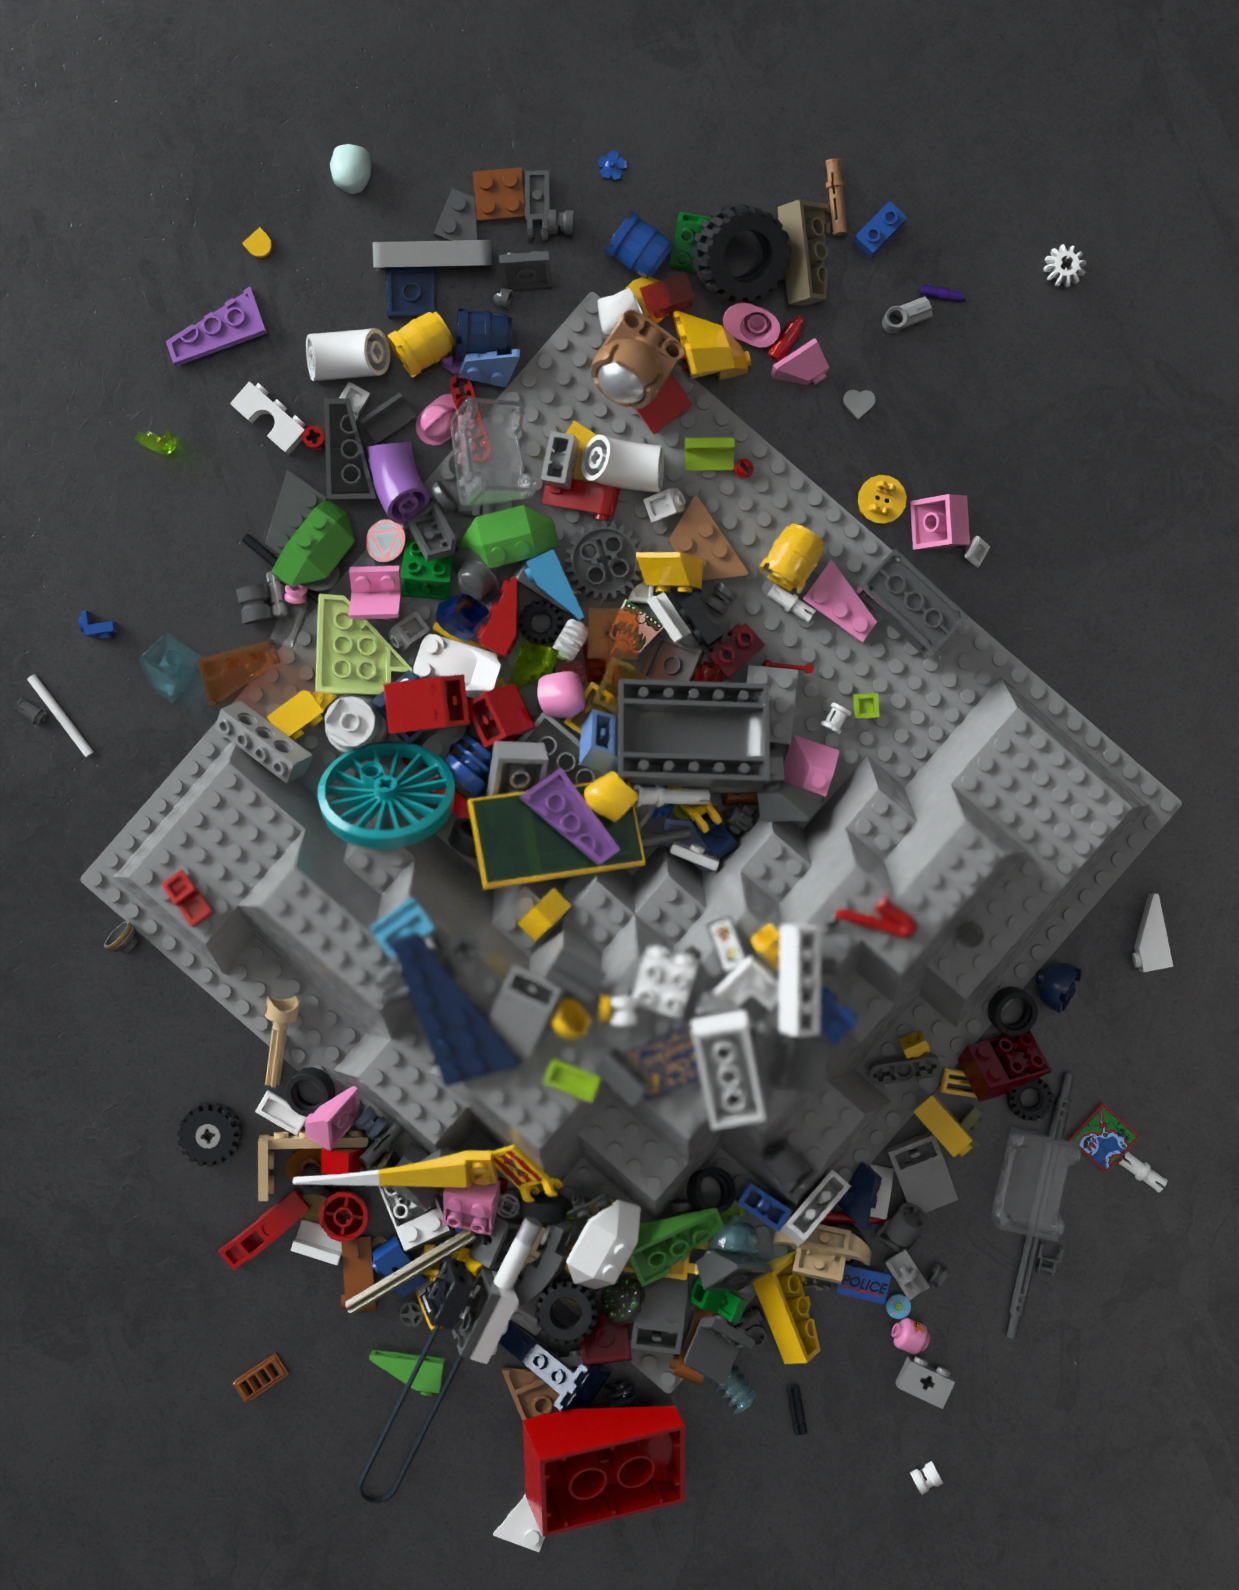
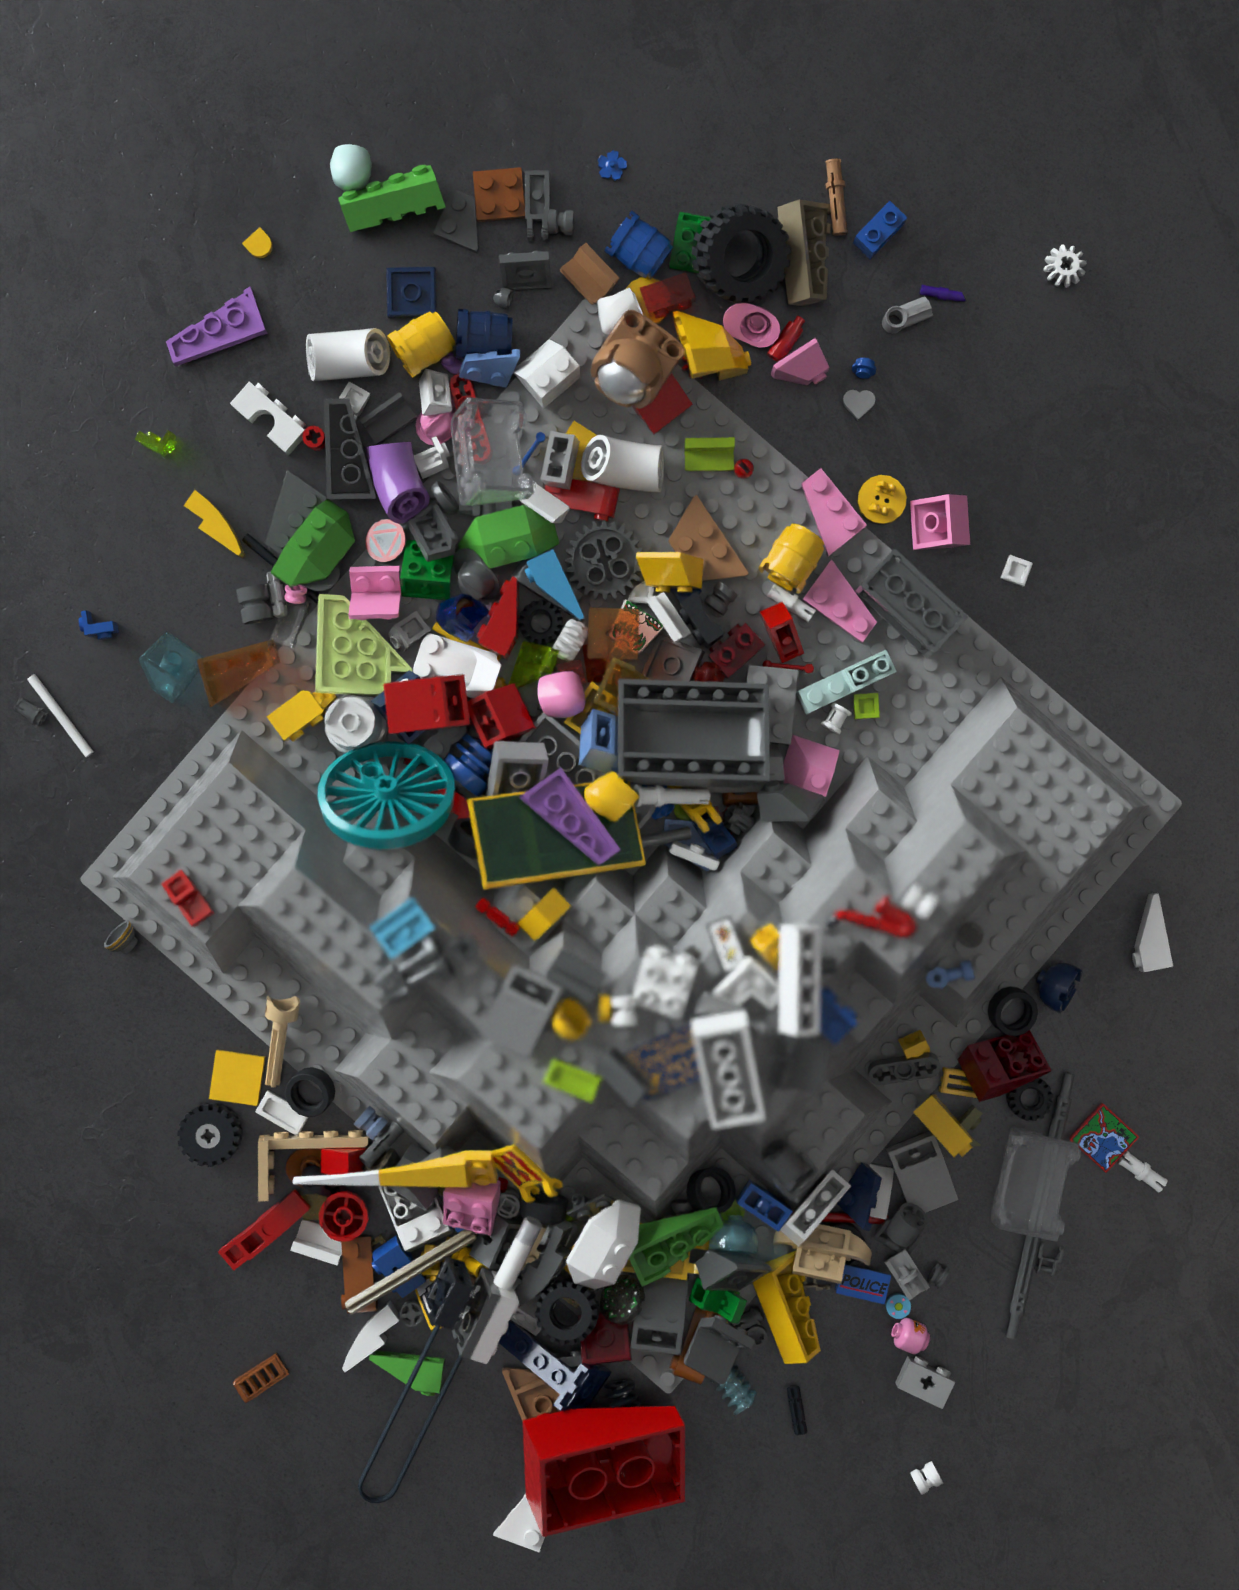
(214, 523): none -> yellow slope
(237, 1077): none -> yellow tile
(263, 741): light grey brick -> none
(333, 1119): bright pink slope -> none
(372, 1335): none -> white slope
(391, 198): none -> bright green wedge
(432, 253): light grey beam -> none
(433, 459): none -> white bracket
(434, 393): none -> white slope
(453, 1024): dark blue wing -> none
(497, 917): none -> red axle
(540, 437): none -> blue hinge
(547, 505): none -> white slope
(548, 372): none -> white slope
(589, 274): none -> medium nougat panel
(665, 504): white bracket -> none
(782, 632): none -> red slope
(833, 514): none -> bright pink wing
(846, 682): none -> light aqua slope
(864, 368): none -> blue plate
(921, 902): none -> white wheel
(940, 977): none -> medium blue leg
(976, 551): white slope -> none
(1016, 570): none -> white tile

